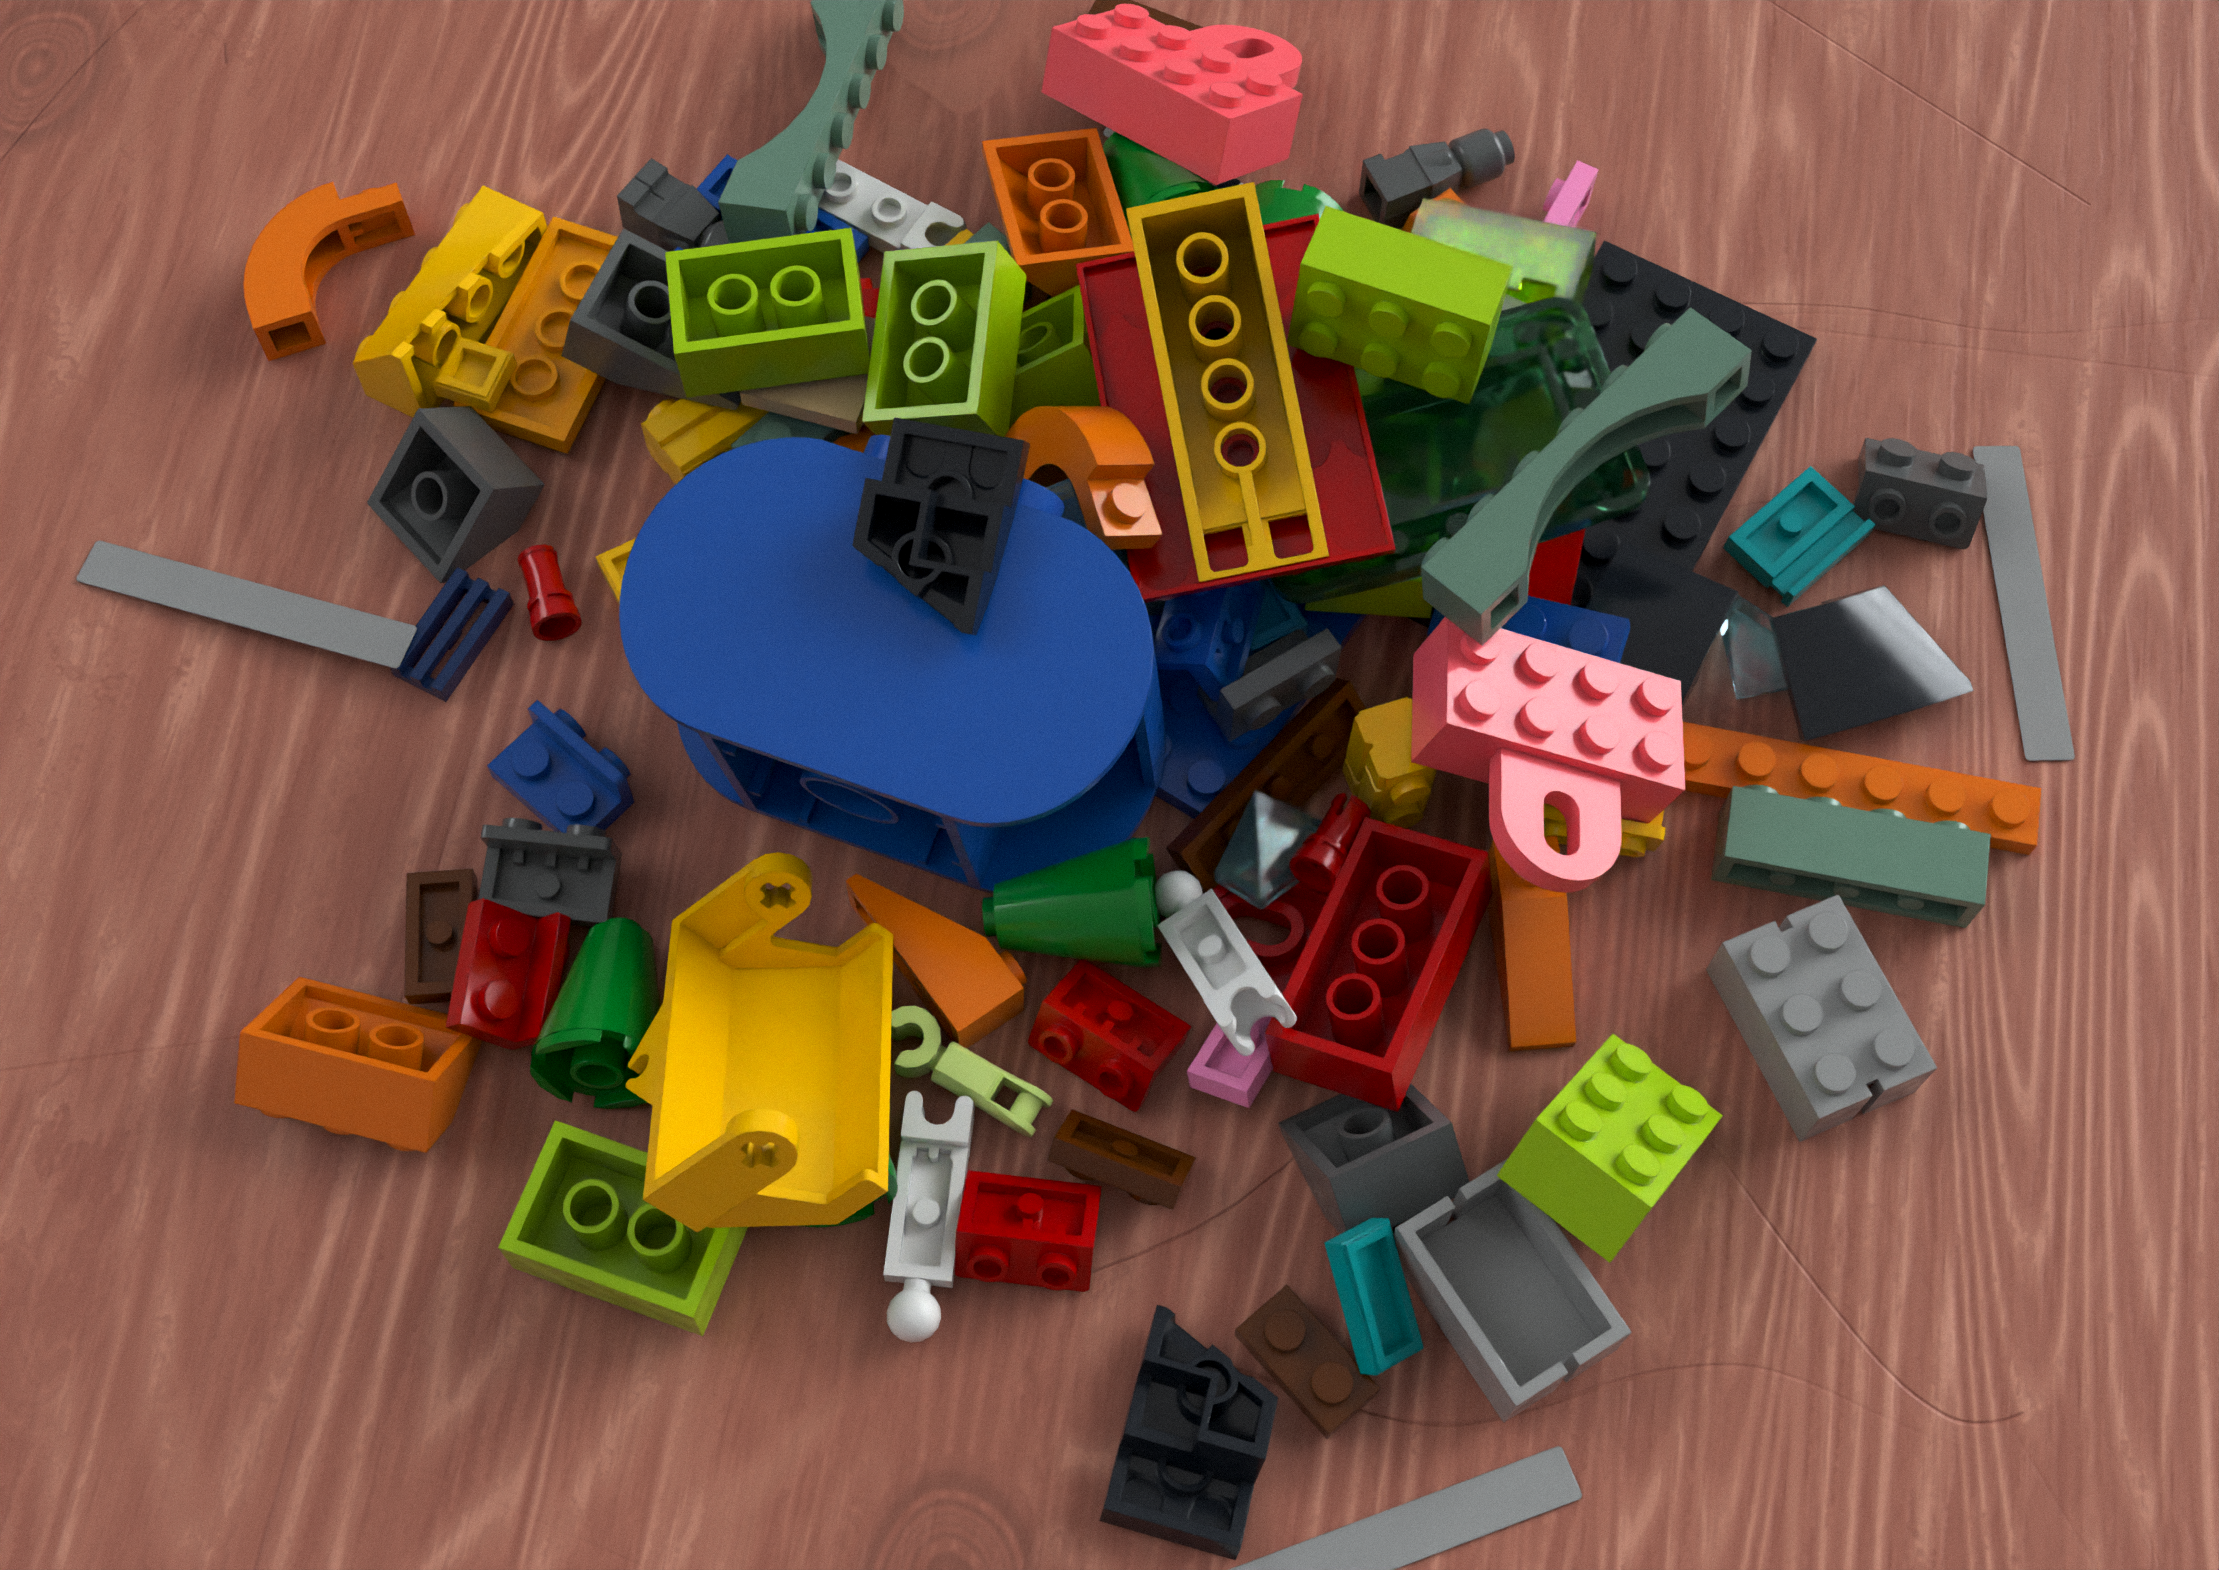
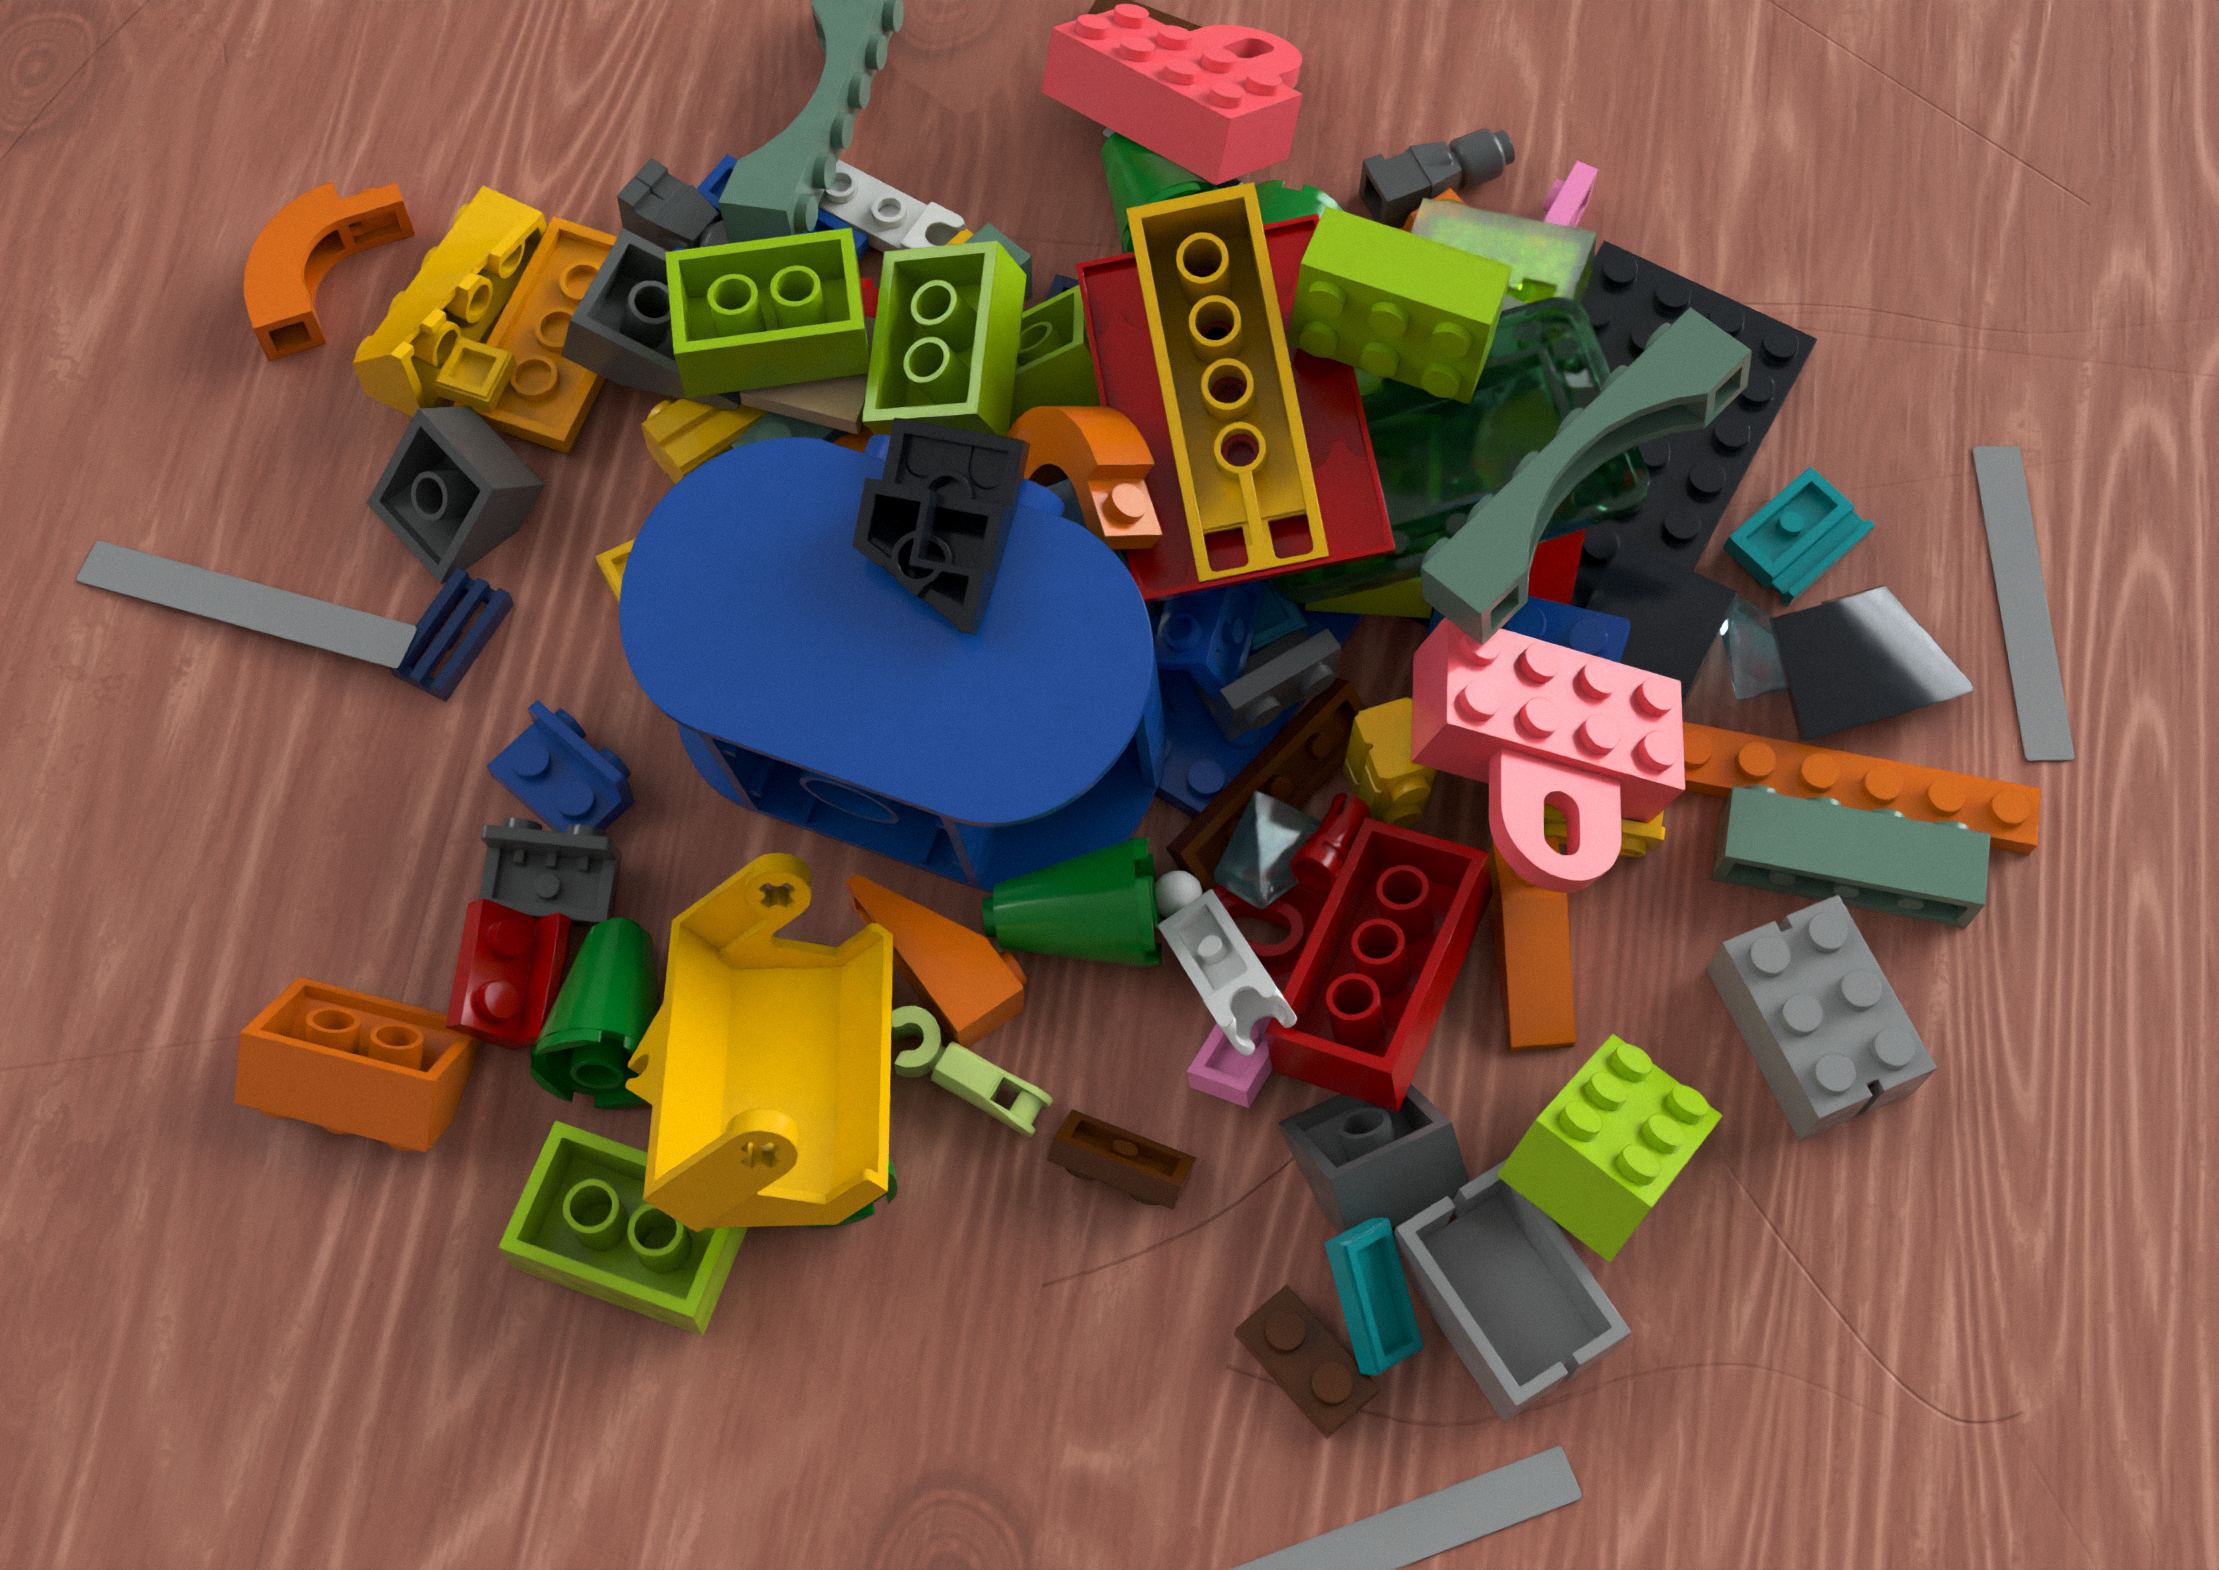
(434, 931): reddish brown plate -> none
(550, 603): red pin -> none
(926, 1214): white plate -> none
(1027, 1231): red bracket -> none
(1056, 204): orange slope -> none
(1107, 1034): red bracket -> none
(1189, 1444): black slope -> none
(1920, 492): dark grey bracket -> none

